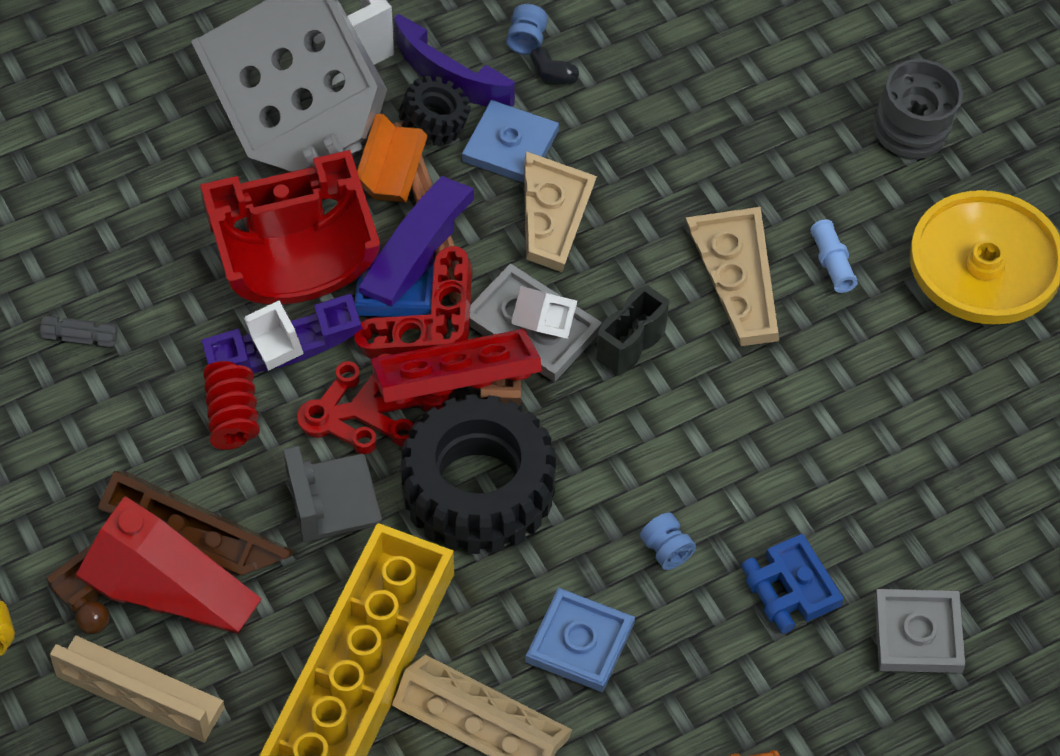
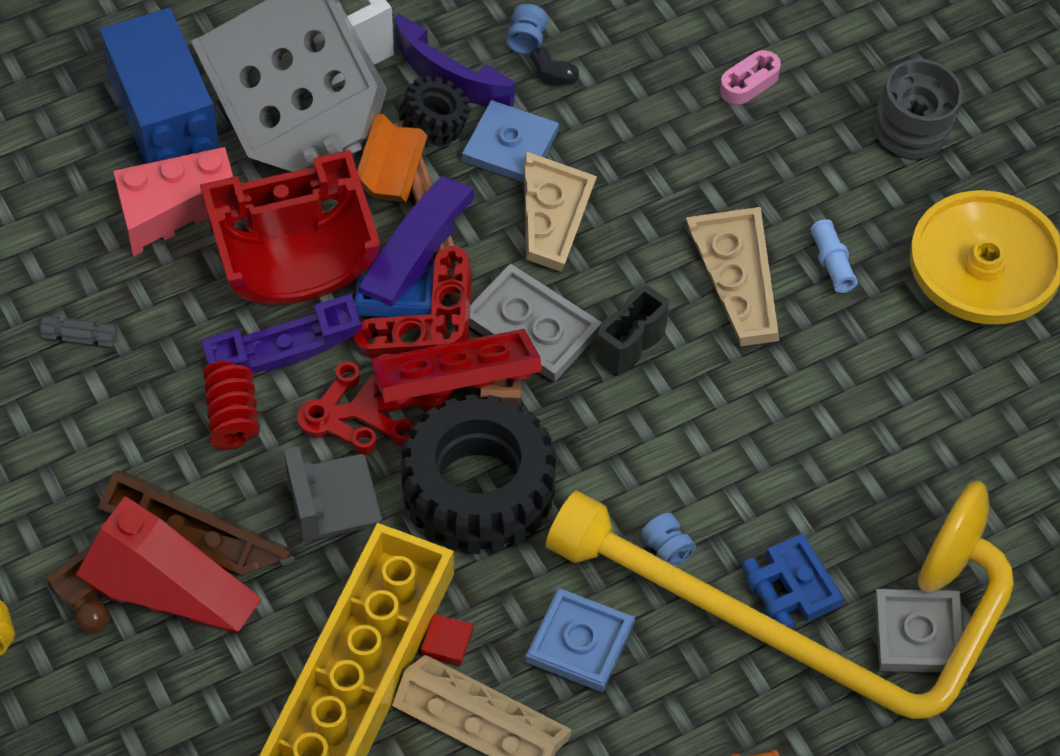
(137, 687): tan fence -> none
(159, 87): none -> blue brick
(166, 194): none -> coral wedge
(273, 335): white panel -> none
(447, 640): none -> red tile
(544, 312): white panel -> none
(585, 531): none -> yellow piece
(747, 74): none -> bright pink beam

